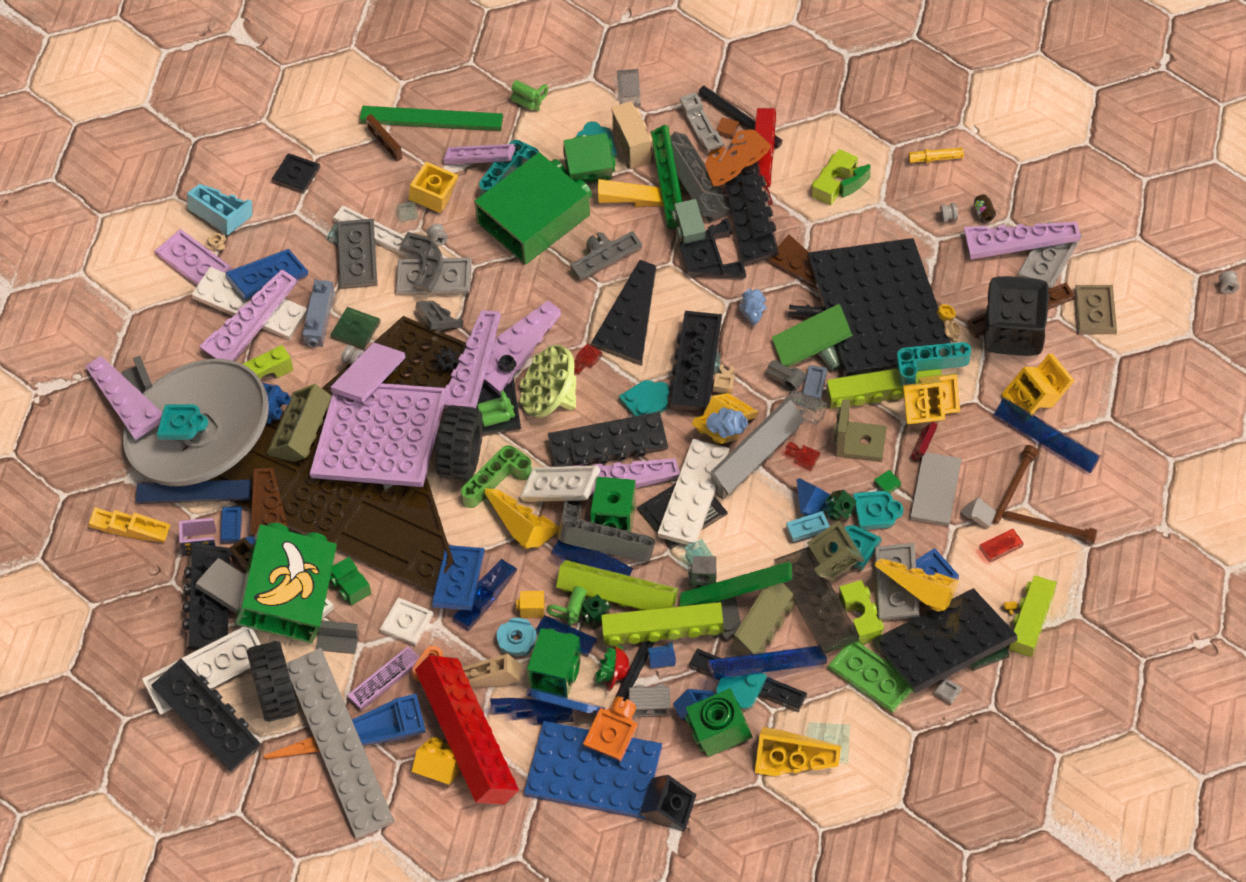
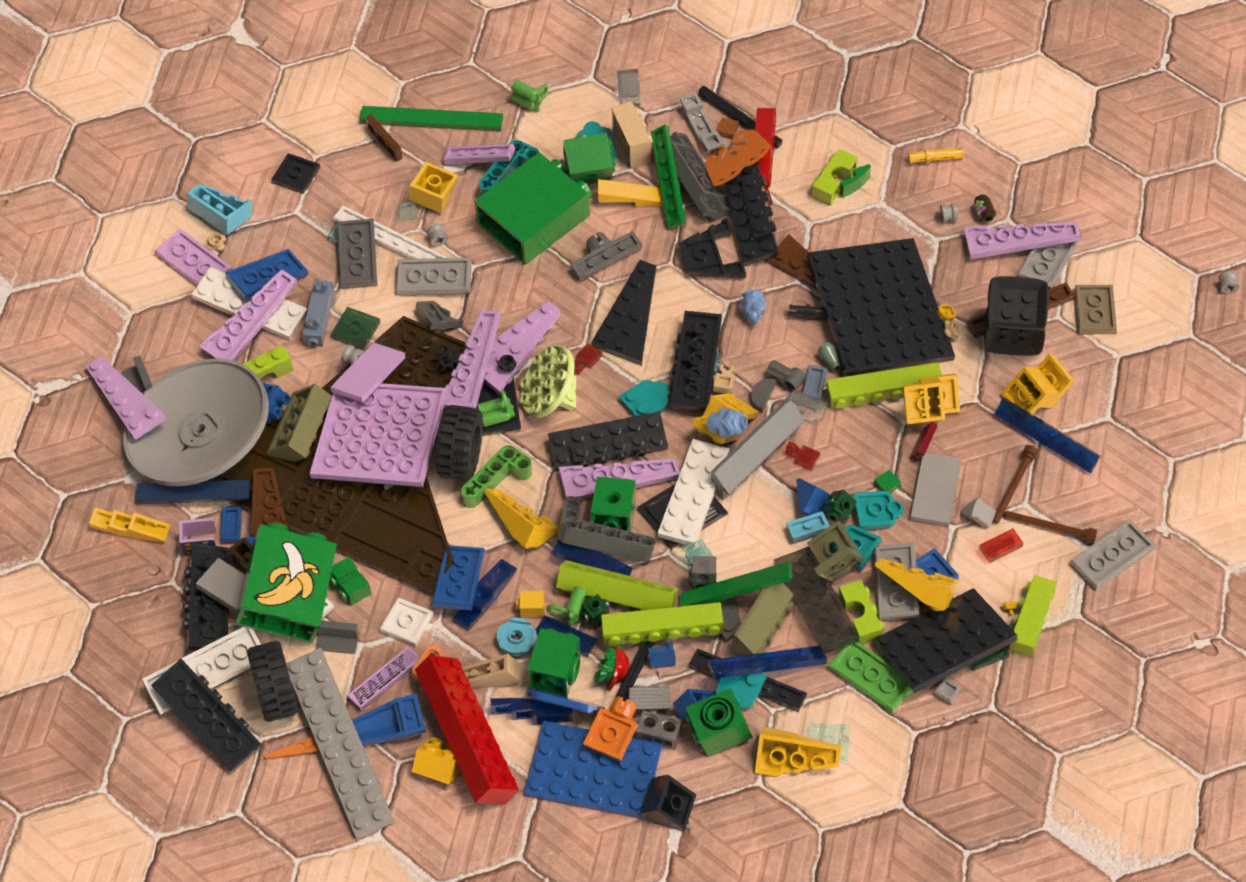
(181, 422): teal plate -> none
(431, 256): dark grey plate -> none
(560, 483): white tile -> none
(658, 732): none -> flat silver brick
(689, 221): sand green brick -> none
(762, 392): none -> dark grey tile
(812, 336): bright green tile -> none
(849, 434): olive bracket -> none
(912, 359): teal beam -> none
(1112, 554): none -> light grey tile

